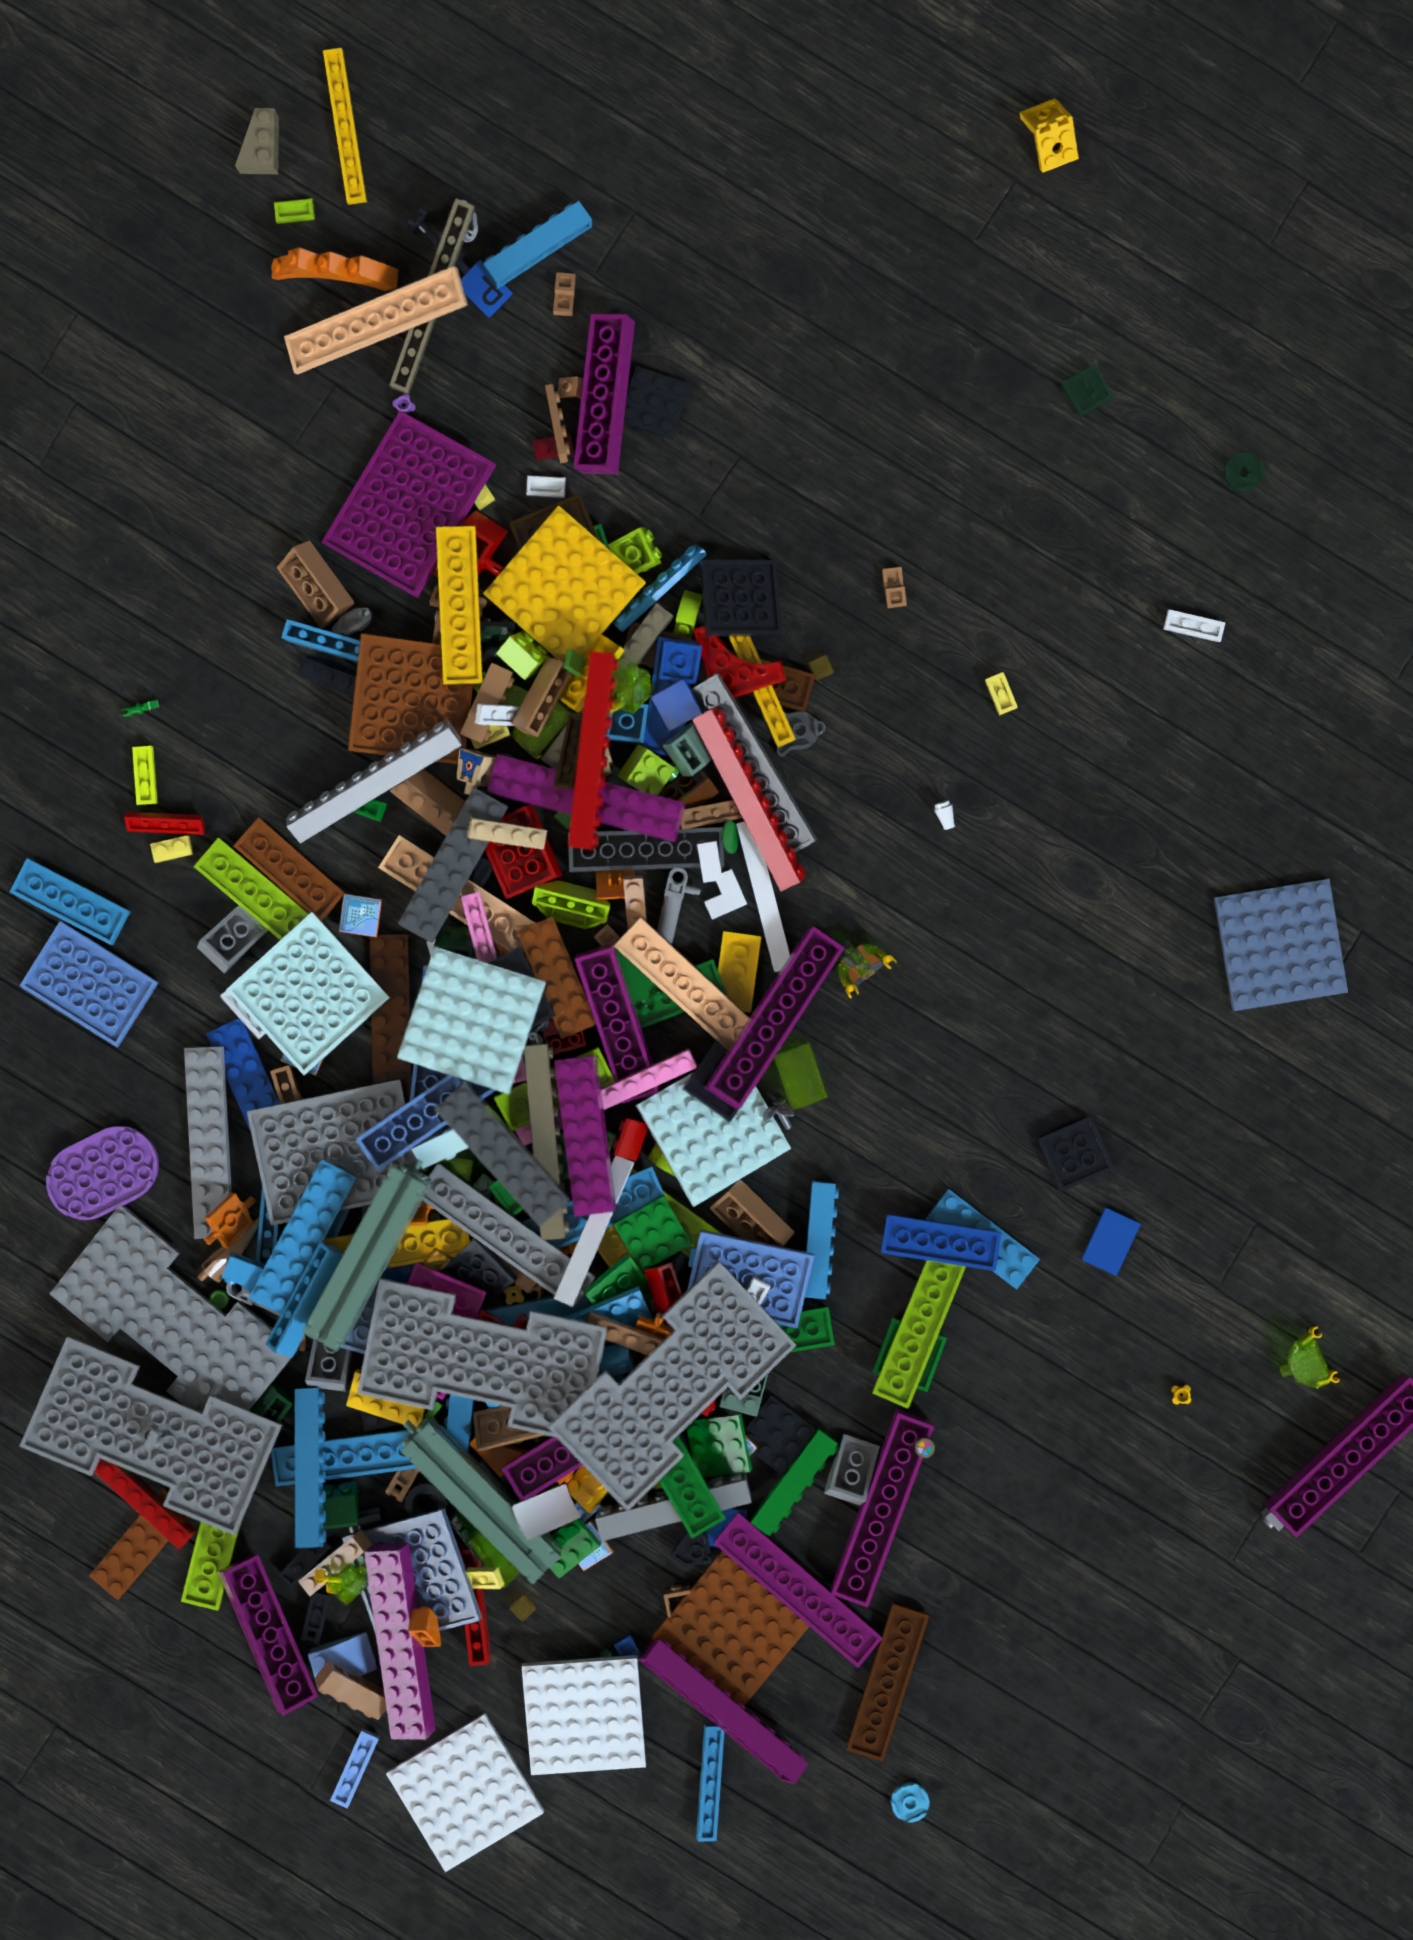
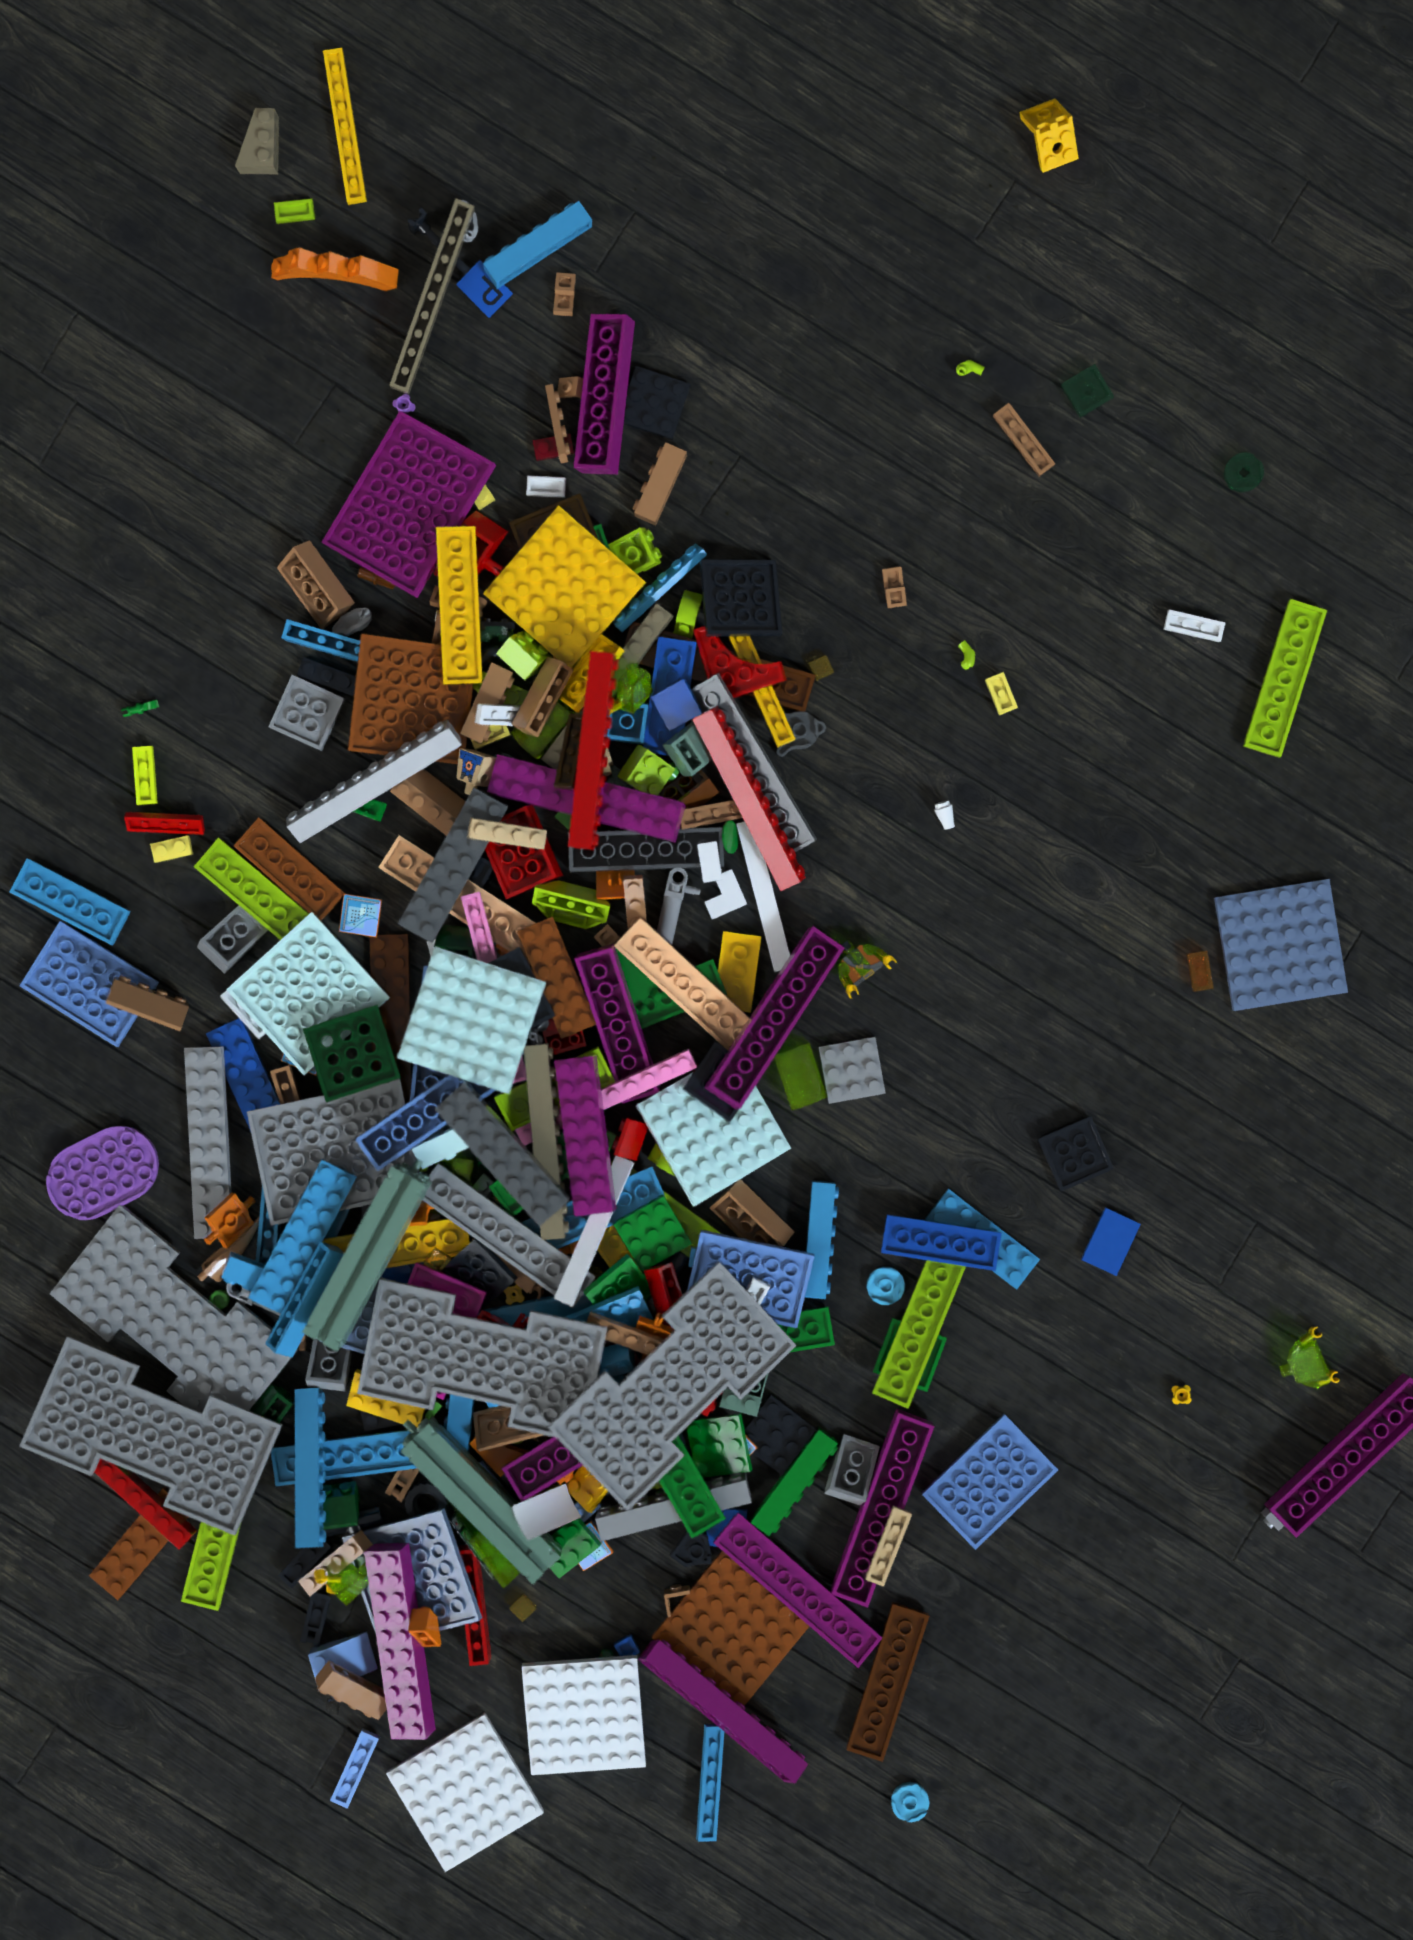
(147, 1003): none -> medium nougat slope
(153, 1440): light grey plate -> none
(268, 1634): magenta brick -> none
(306, 712): none -> light grey plate
(320, 1054): none -> dark green piece
(369, 576): none -> reddish brown axle
(376, 320): light nougat plate -> none
(484, 1577): light yellow plate -> none
(574, 662): bright green tile -> none
(660, 483): none -> medium nougat brick
(680, 661): blue tile -> none
(781, 1110): flat silver plant -> none
(852, 1070): none -> light grey plate
(885, 1285): none -> medium azure tile
(888, 1546): none -> tan plate
(924, 1447): olive tile -> none
(969, 366): none -> lime arm
(969, 655): none -> lime arm
(989, 1481): none -> medium blue plate
(1023, 439): none -> medium nougat plate
(1200, 971): none -> clear orange plate
(1285, 678): none -> lime plate

